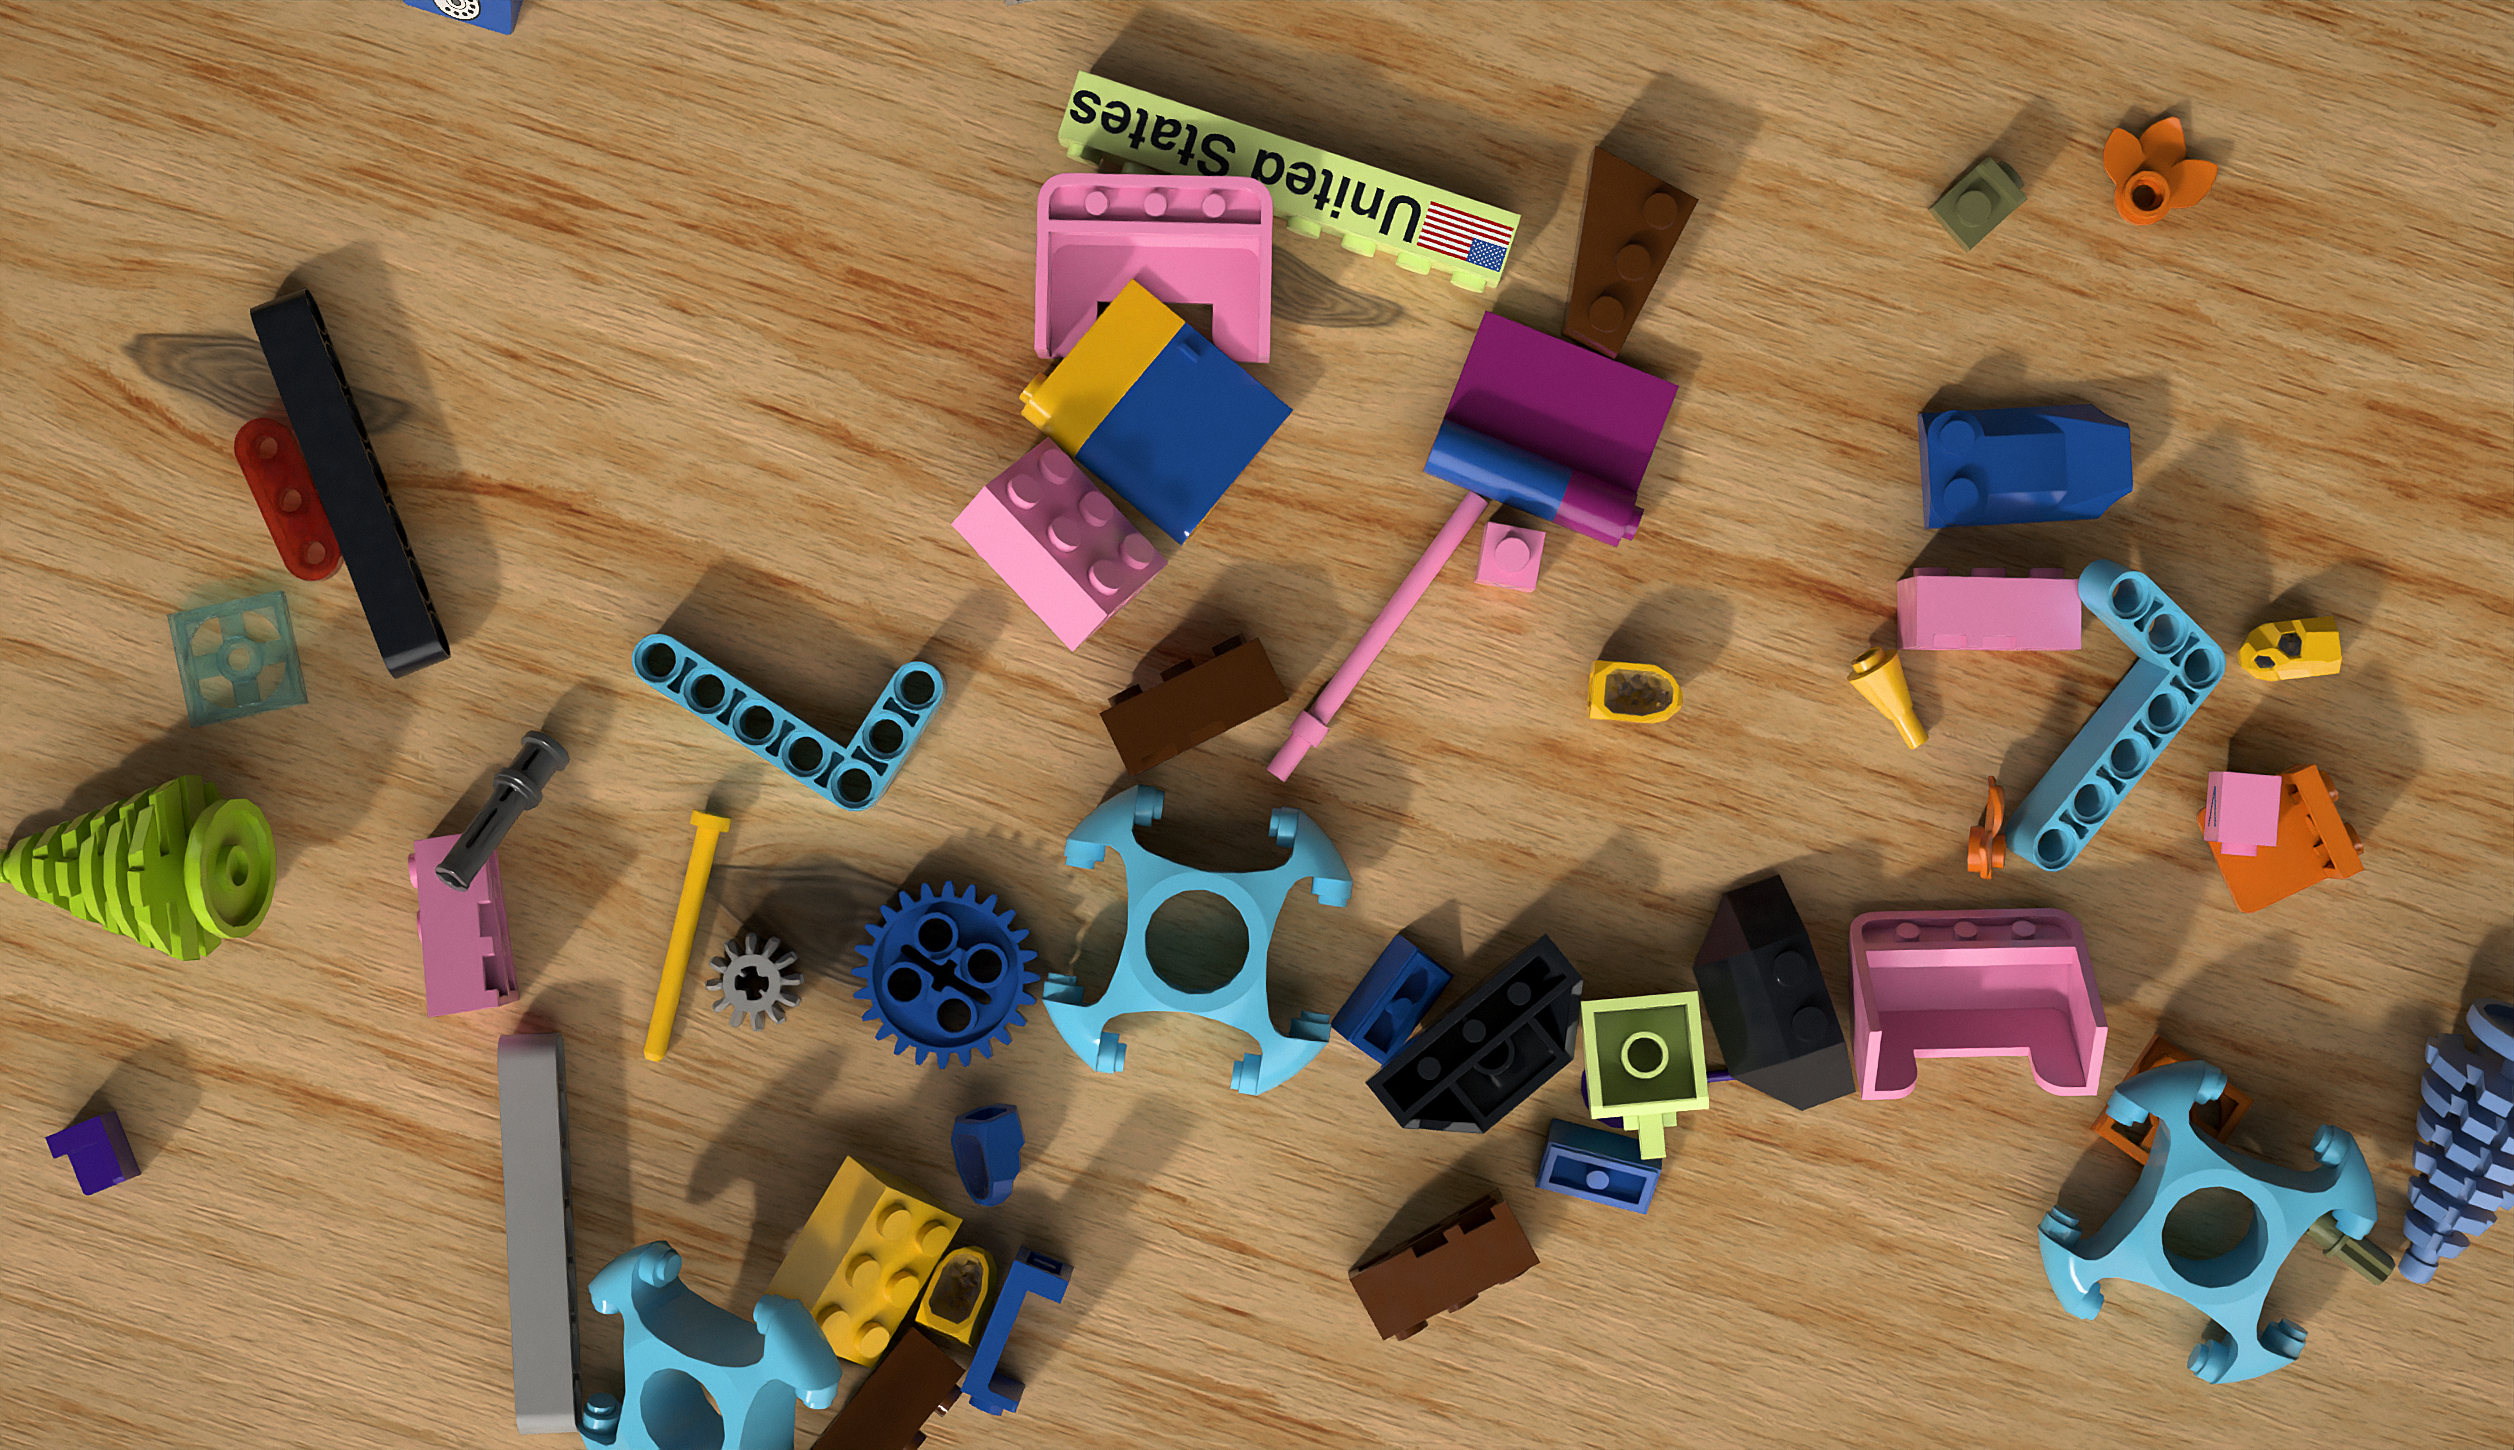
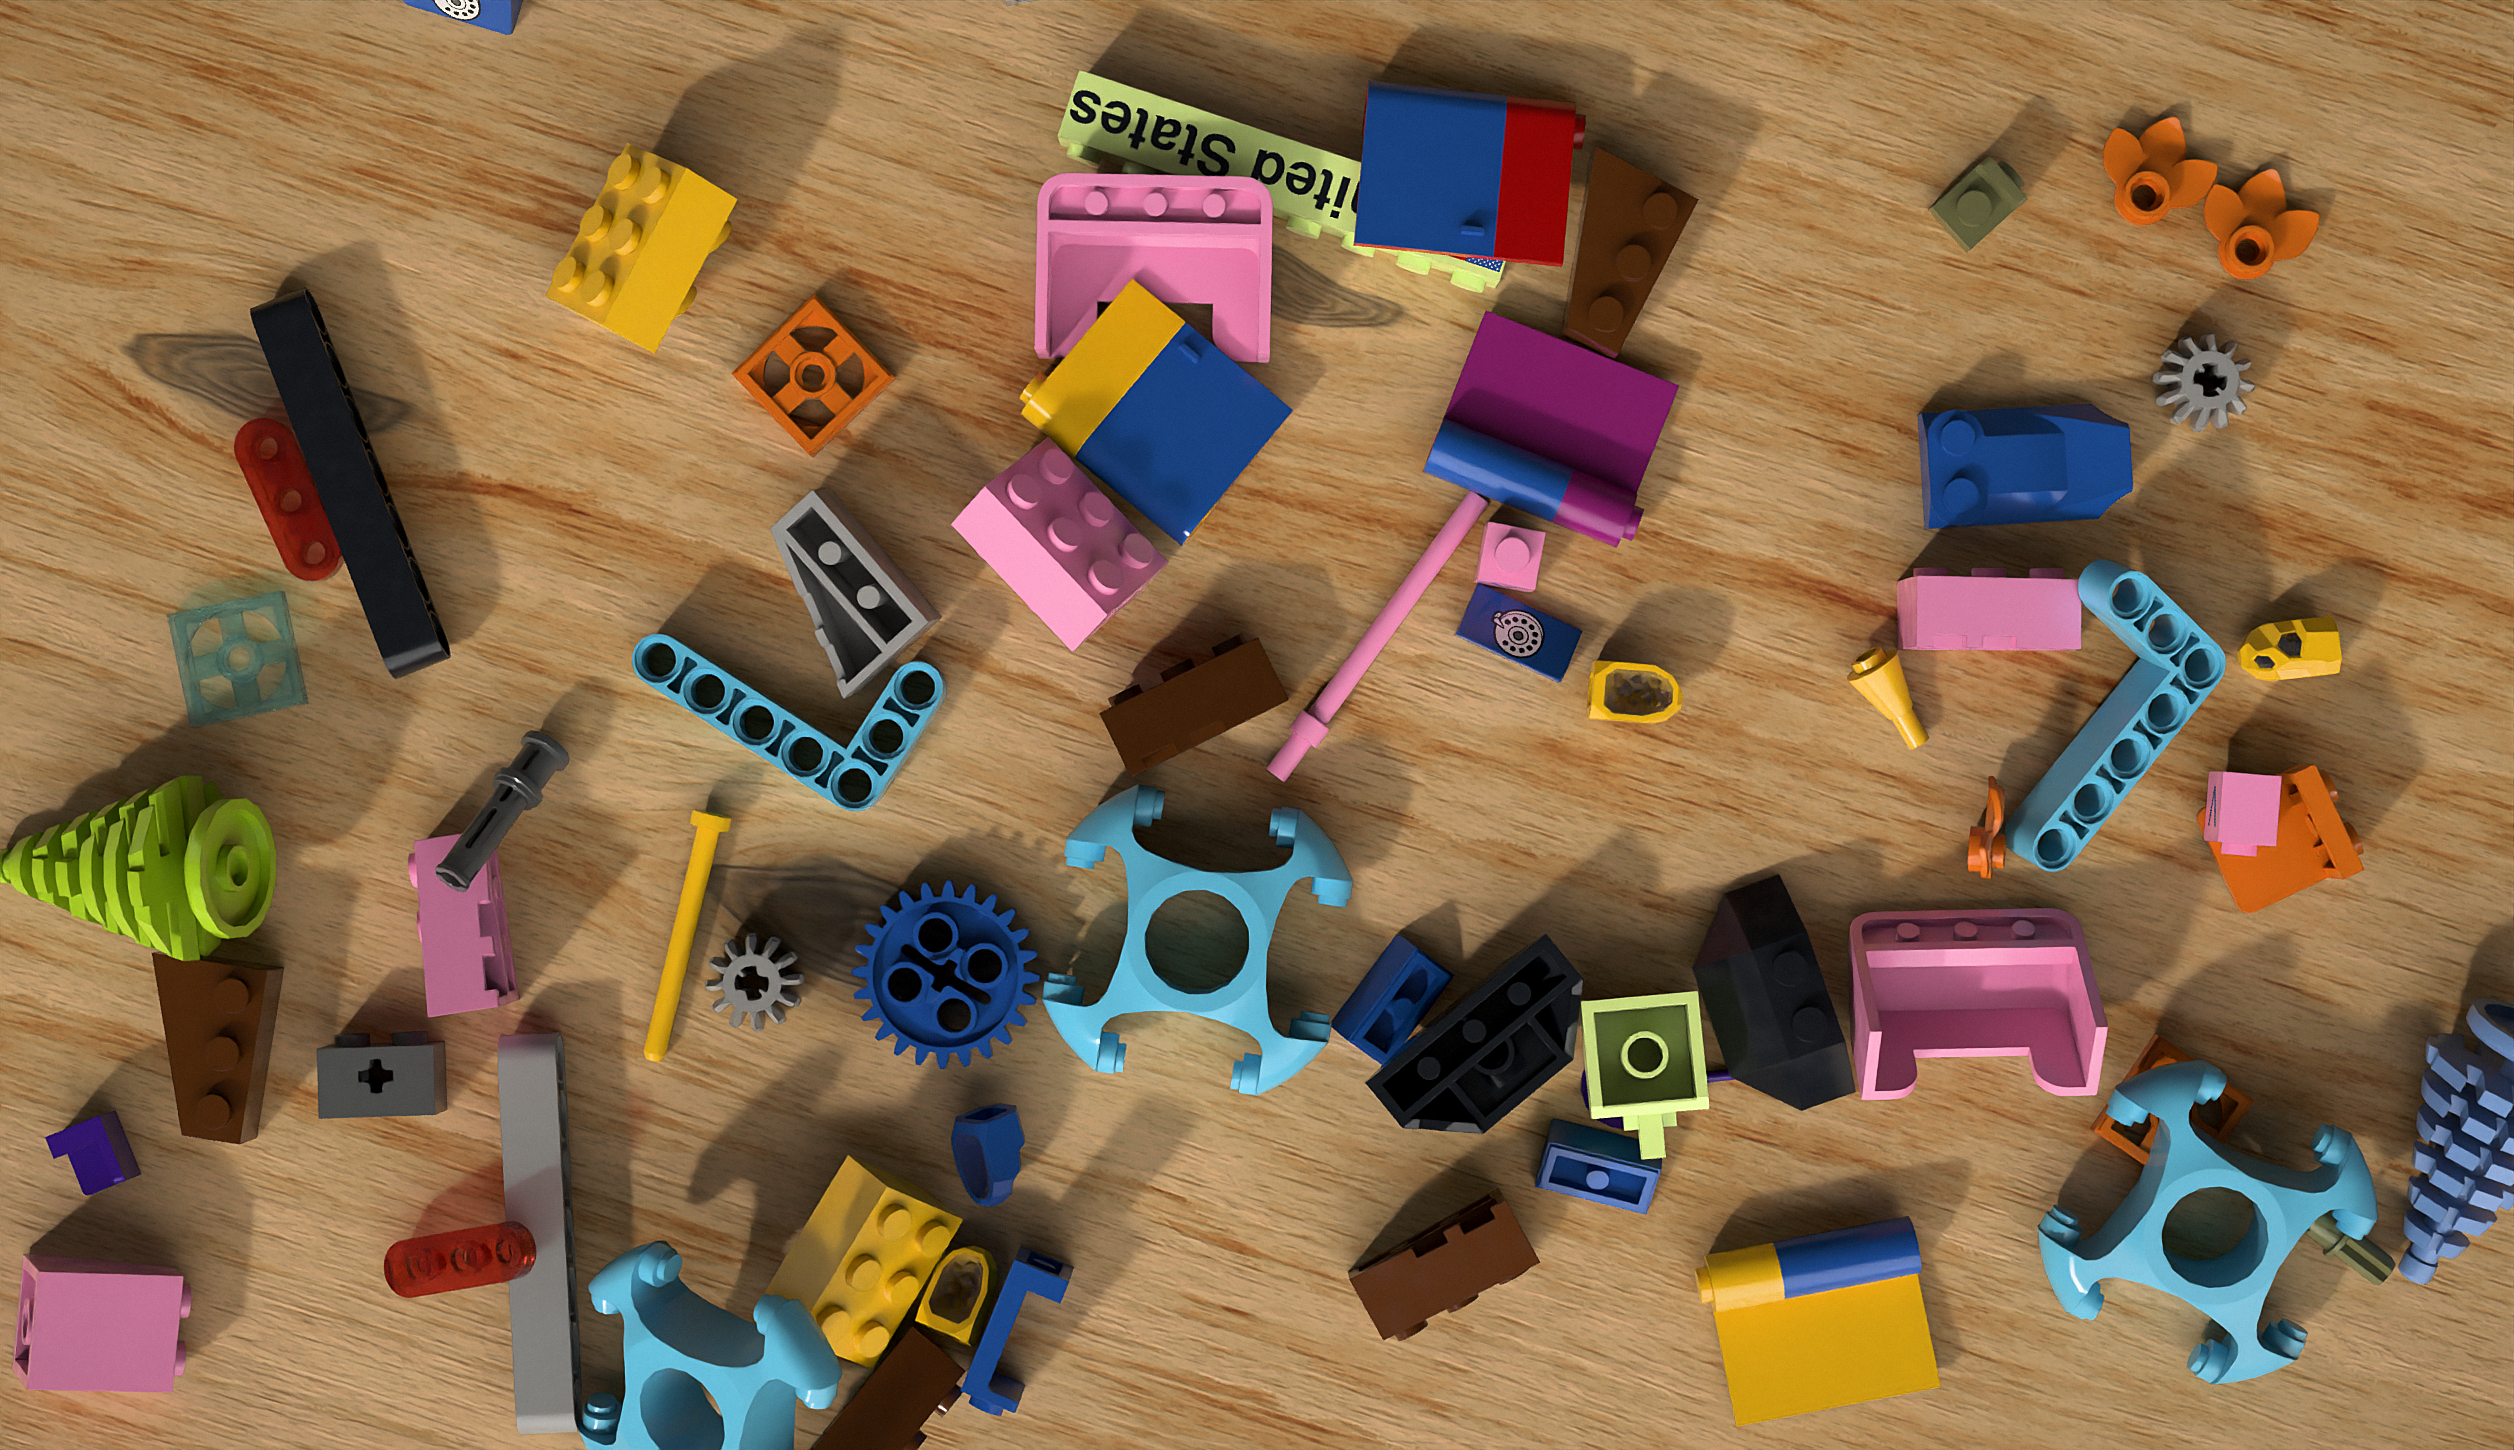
(99, 1325): none -> bright pink slope
(218, 1041): none -> reddish brown wedge
(350, 1092): none -> dark grey brick
(439, 1265): none -> clear red plate
(642, 247): none -> yellow piece
(752, 375): none -> orange piece
(852, 589): none -> light grey wedge
(1466, 173): none -> blue door
(1518, 633): none -> blue slope
(1820, 1320): none -> yellow door
(2217, 367): none -> light grey gear
(2259, 218): none -> orange plate

